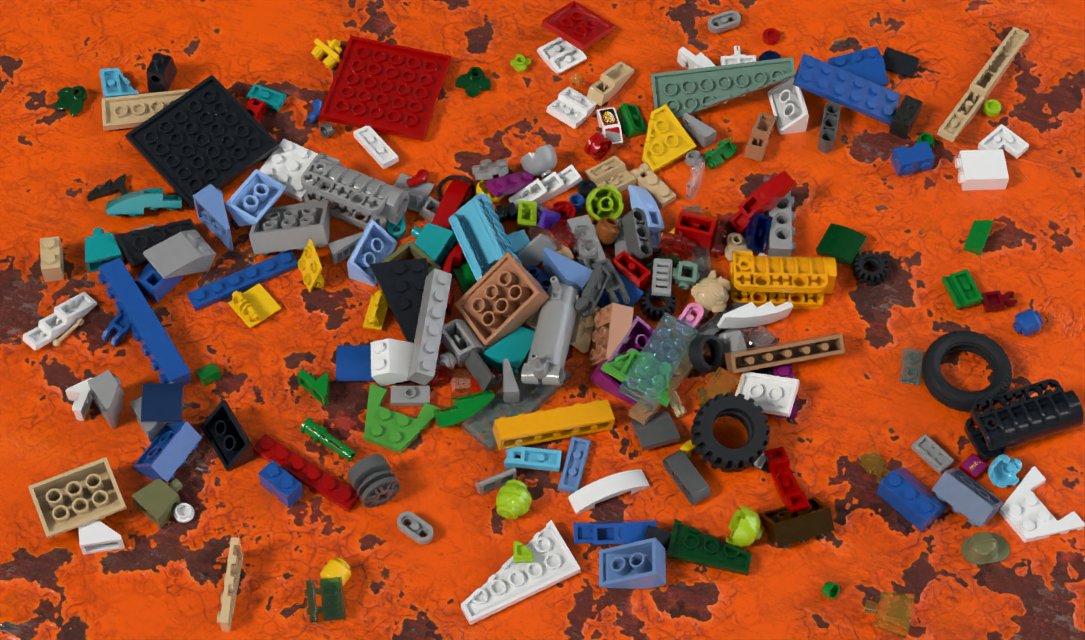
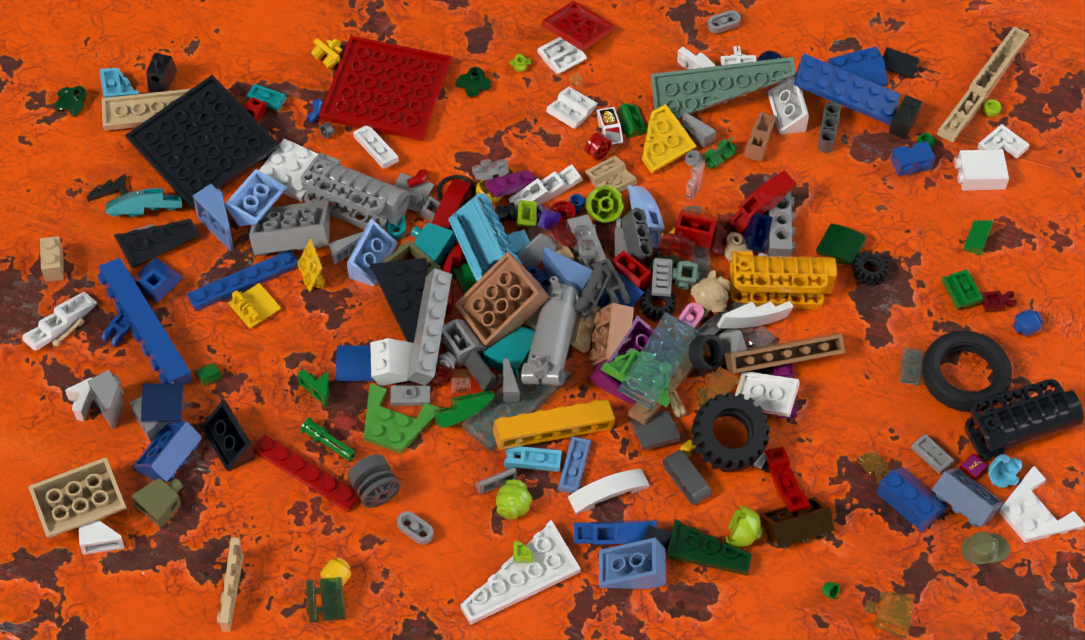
(100, 249): teal torso -> none
(181, 255): light grey slope -> none
(184, 513): white plate -> none
(280, 483): blue brick -> none
(376, 311): yellow hinge -> none
(540, 162): light grey cylinder -> none
(585, 187): black tile -> none
(607, 230): dark orange head -> none
(610, 83): tan slope -> none
(654, 185): tan plate -> none
(771, 36): red tile -> none

